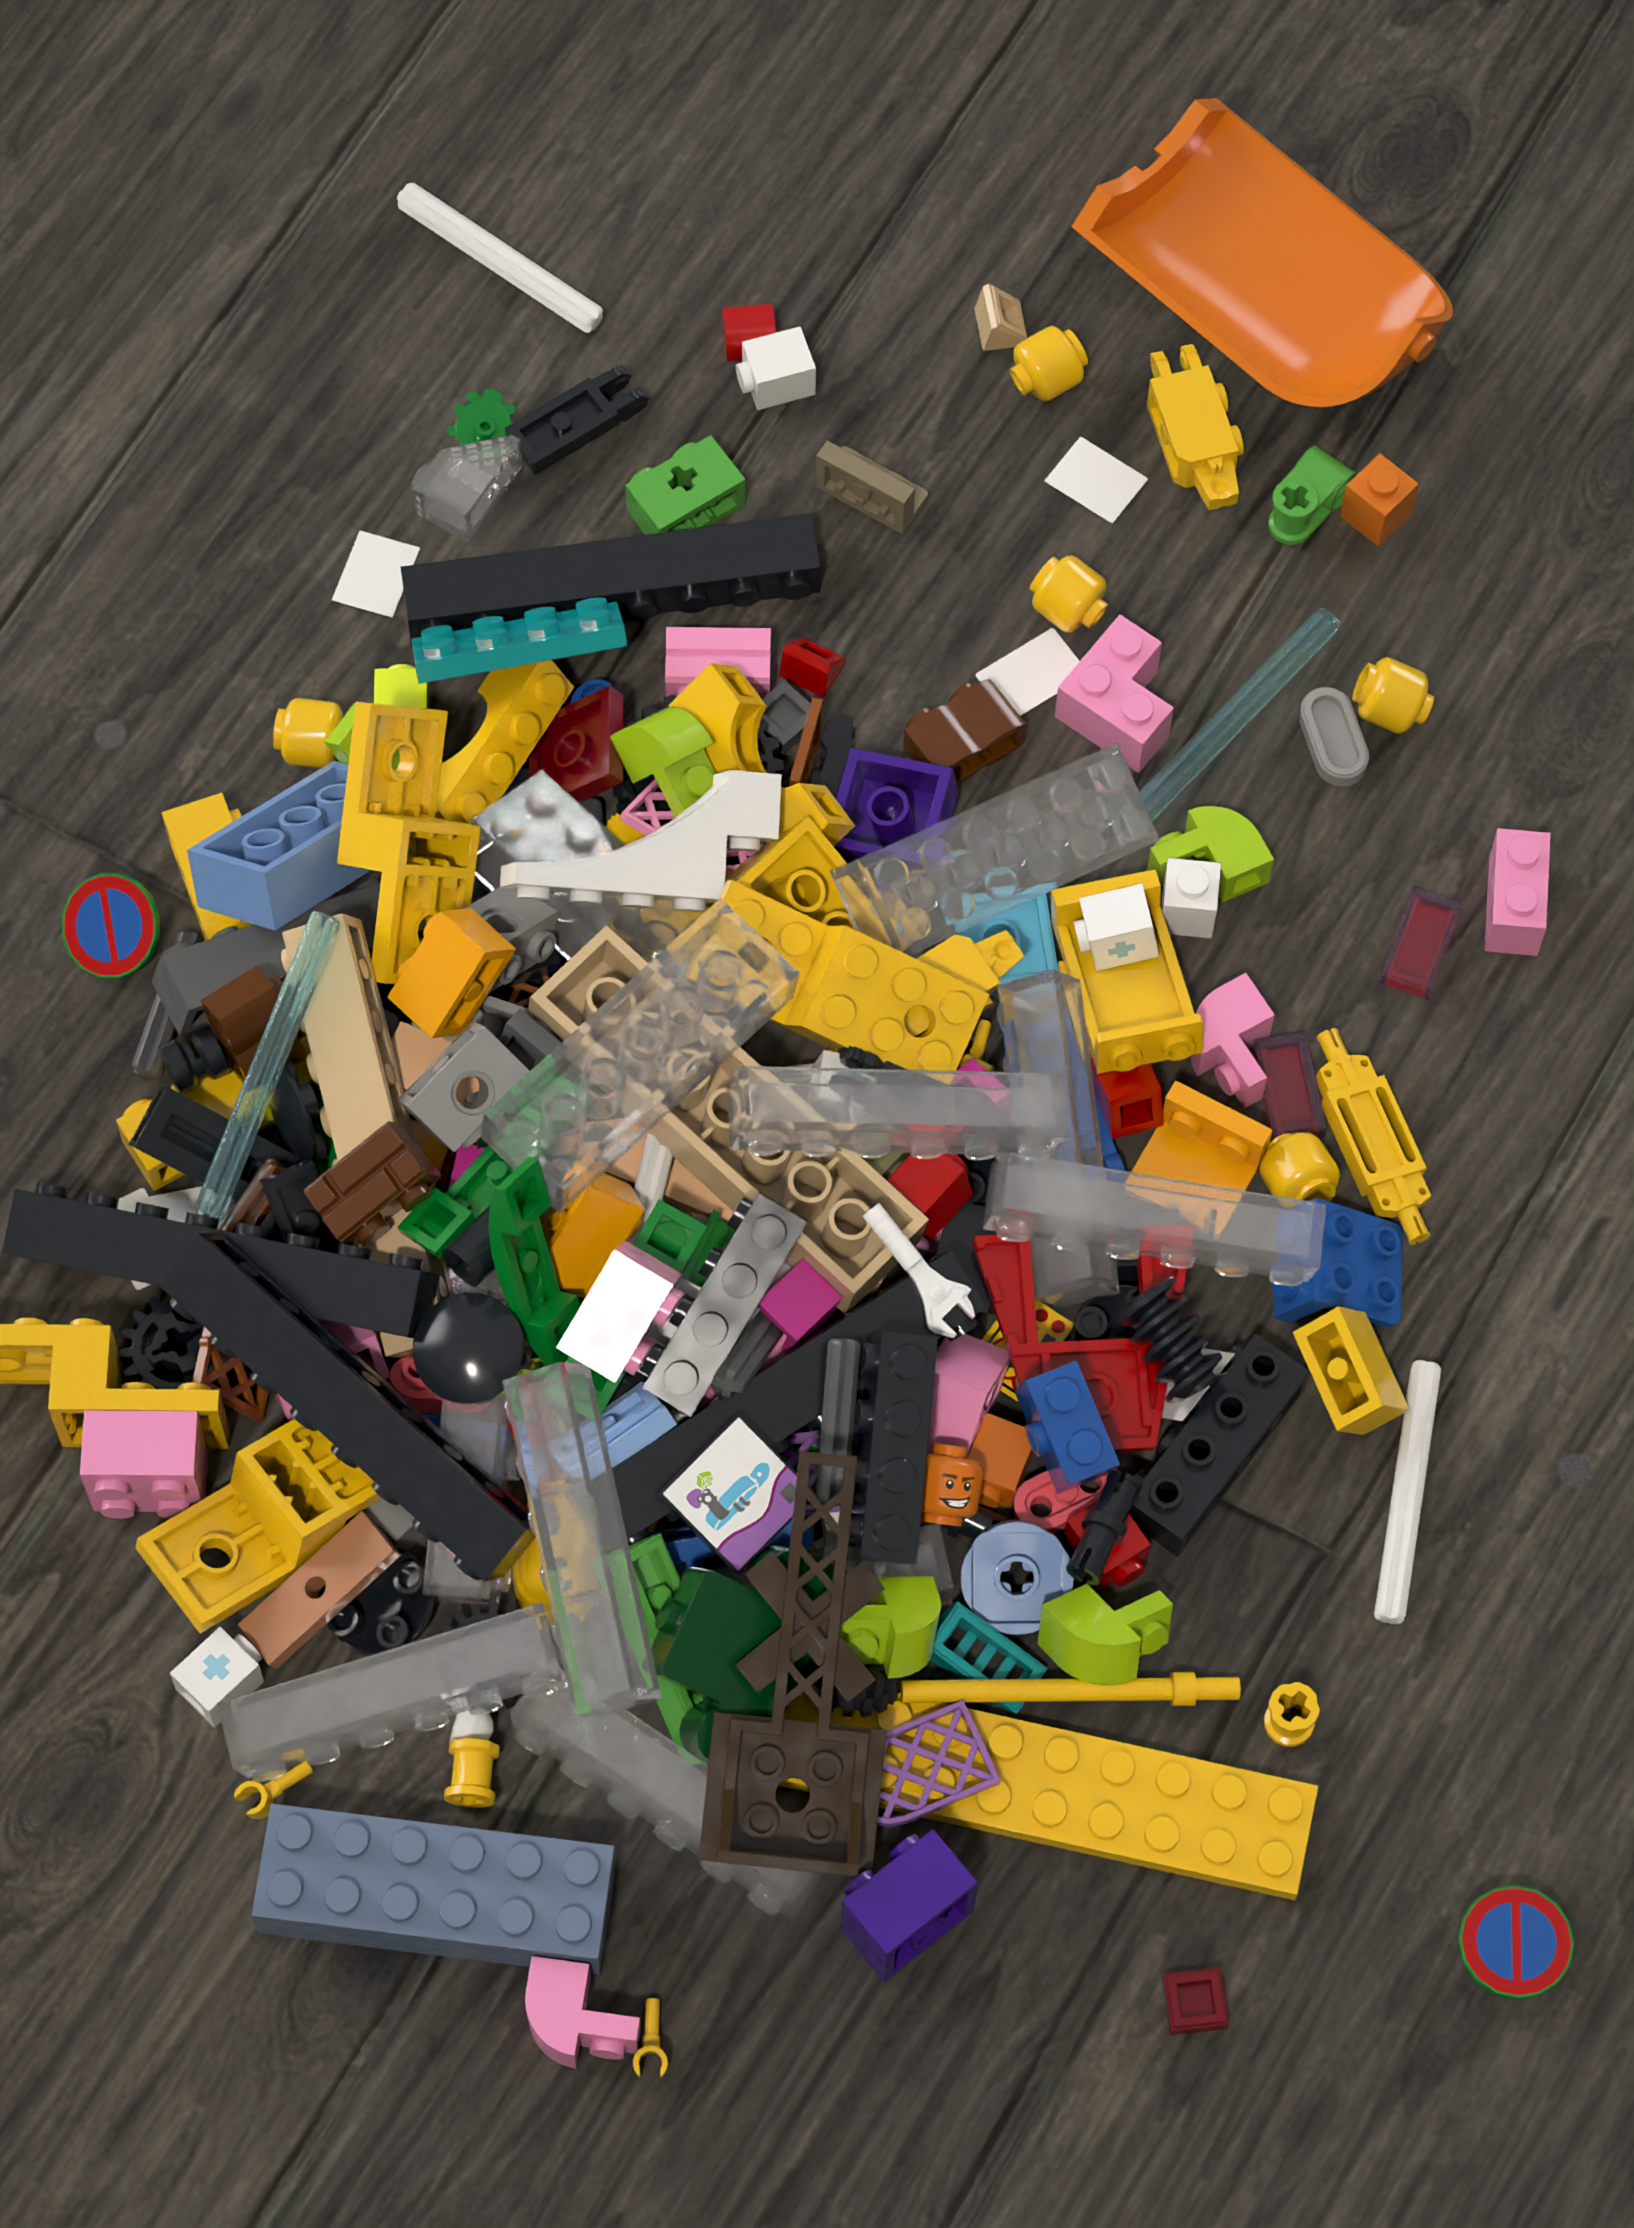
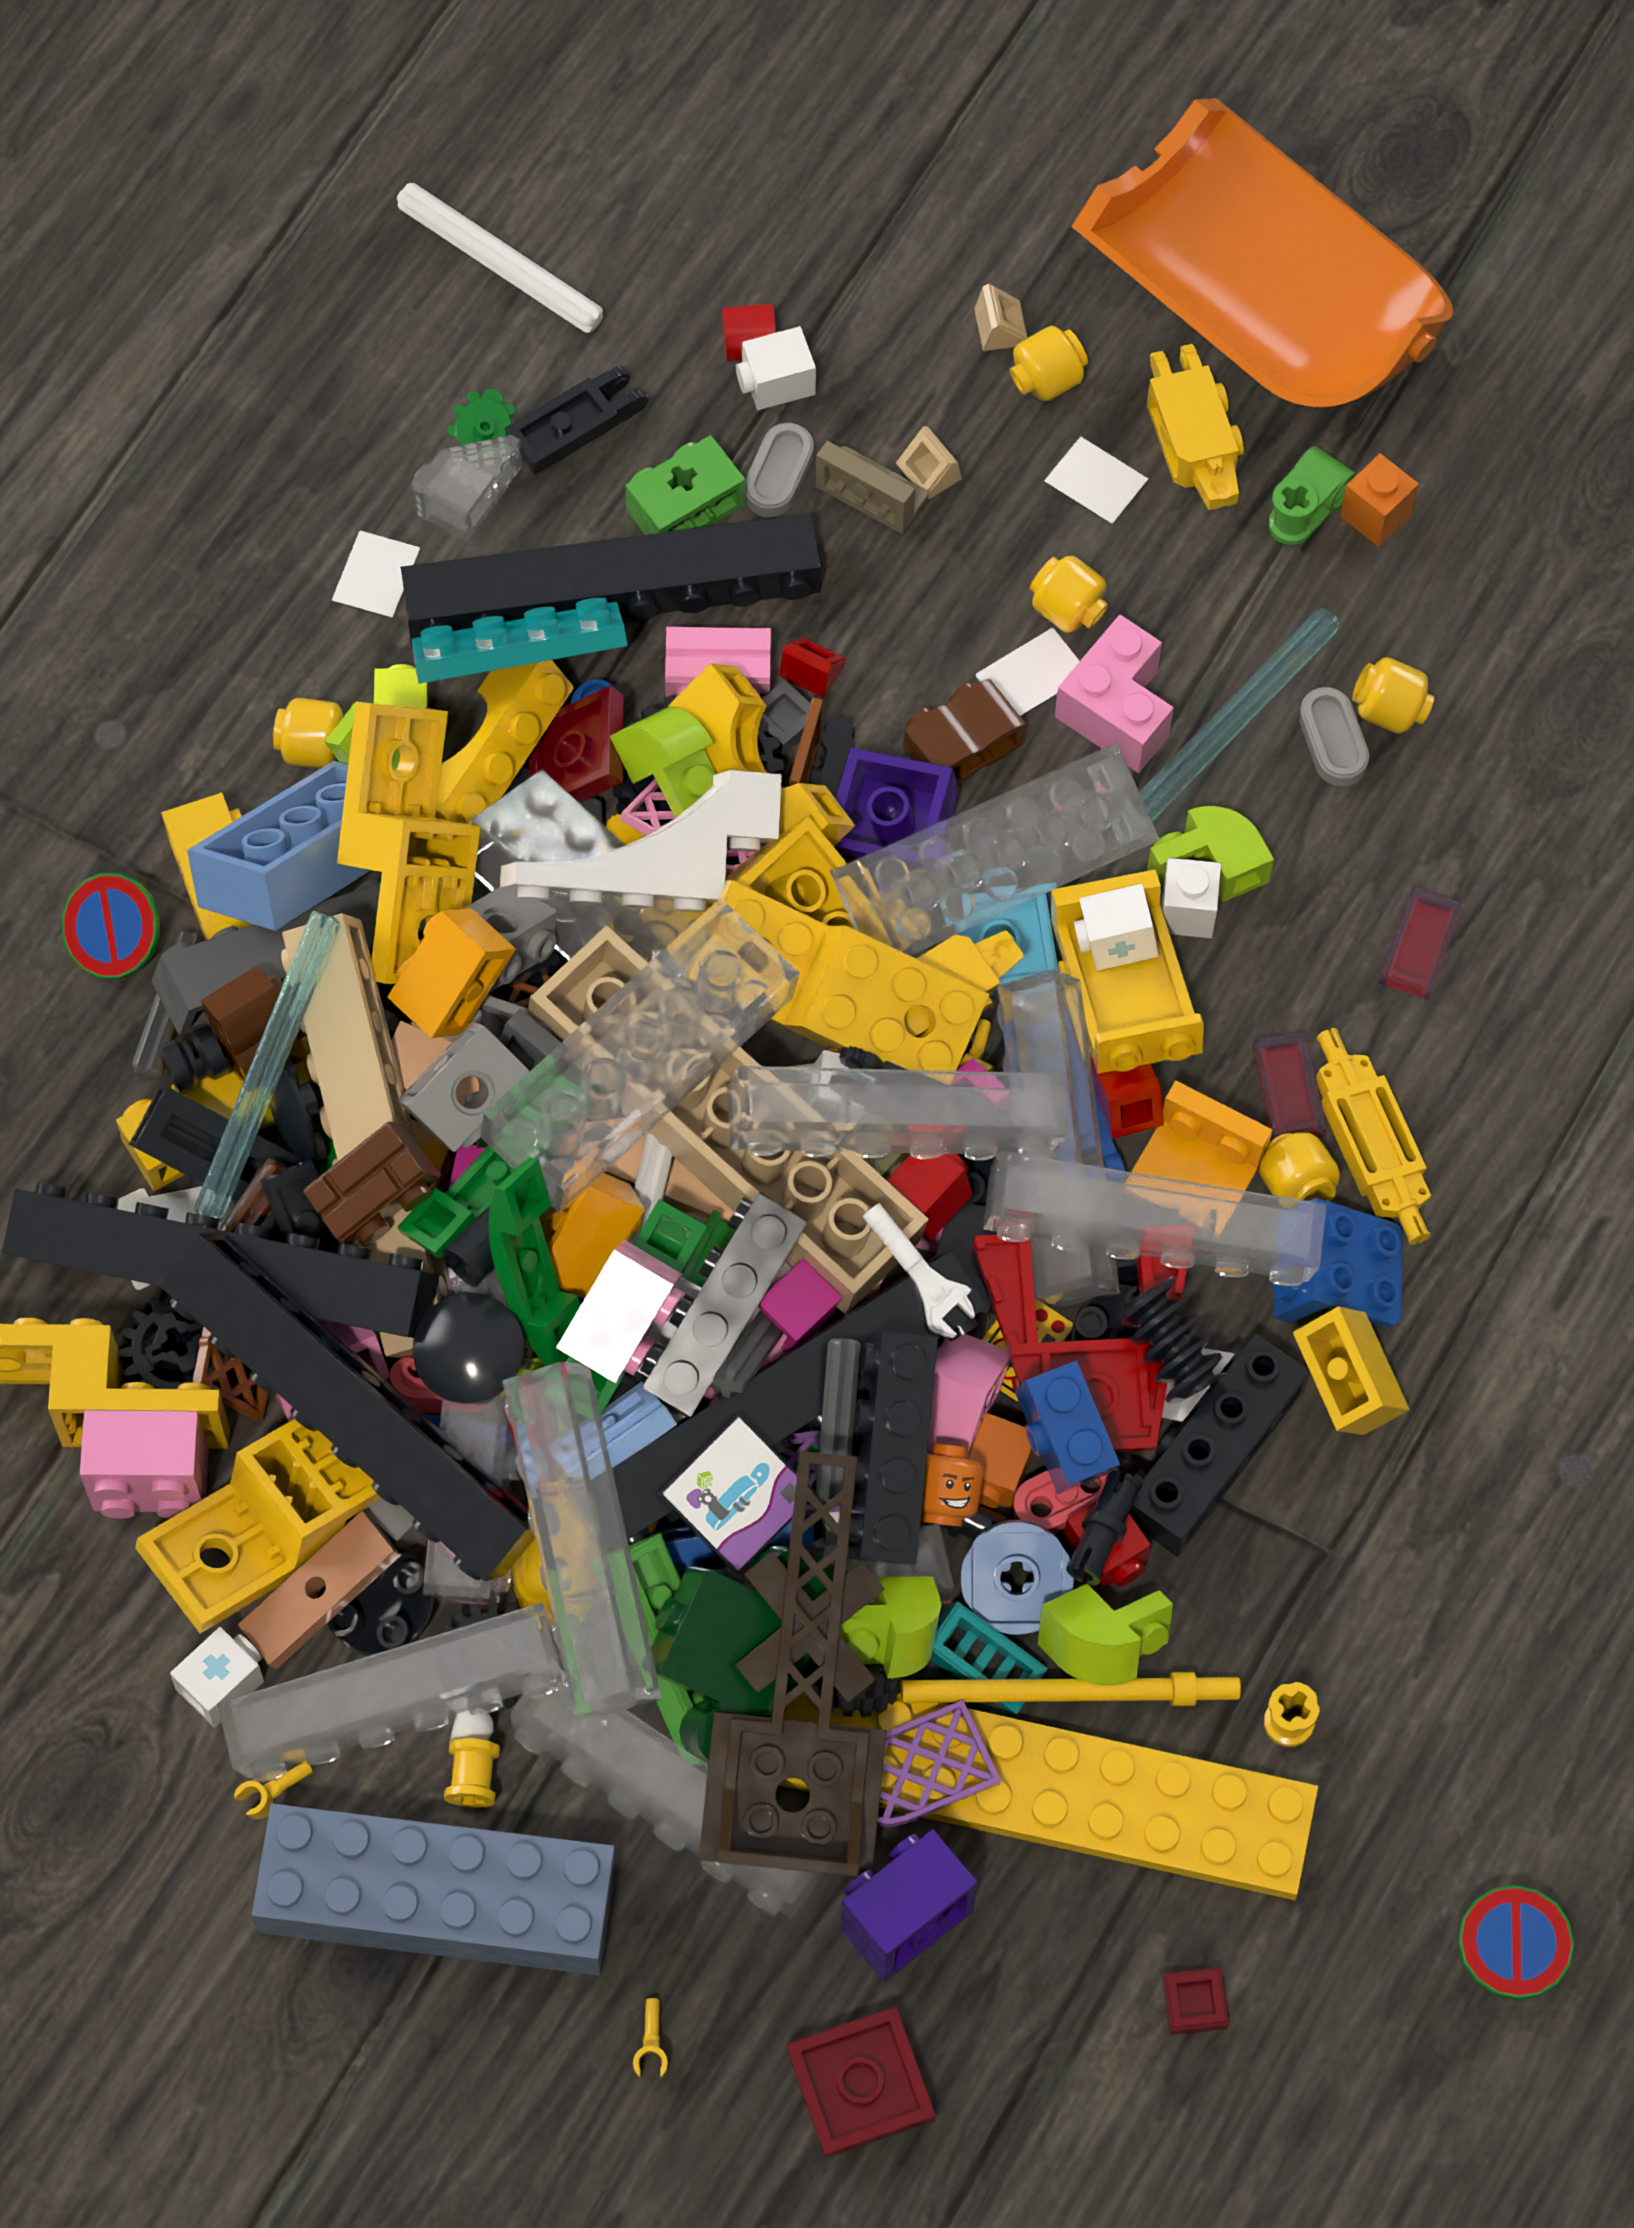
(559, 2018): bright pink brick -> none
(779, 470): none -> light grey tile
(860, 2082): none -> dark red plate
(929, 463): none -> tan slope
(1232, 1020): bright pink brick -> none
(1407, 1493): white axle -> none
(1517, 892): bright pink brick -> none

